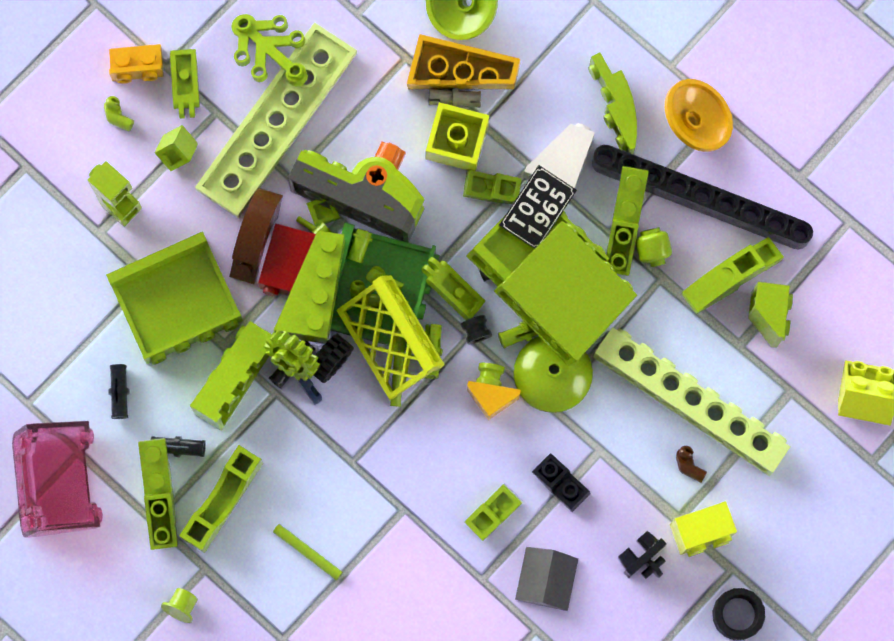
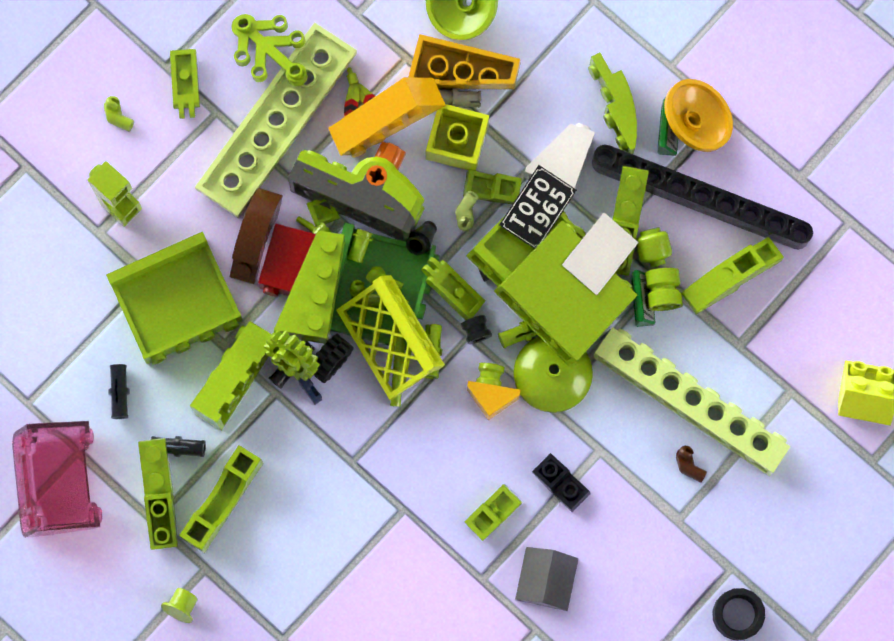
(136, 63): yellow bracket -> none
(176, 148): lime panel -> none
(307, 551): lime bar -> none
(355, 93): none -> lime piece
(386, 115): none -> yellow wedge
(421, 238): none -> black cone
(464, 211): none -> yellowish green arm
(600, 253): none -> white sticker
(642, 314): none -> green slope
(651, 546): black hips -> none
(663, 286): none -> lime wheel
(667, 139): none -> green slope
(703, 528): neon yellow brick -> none
(769, 311): lime slope -> none

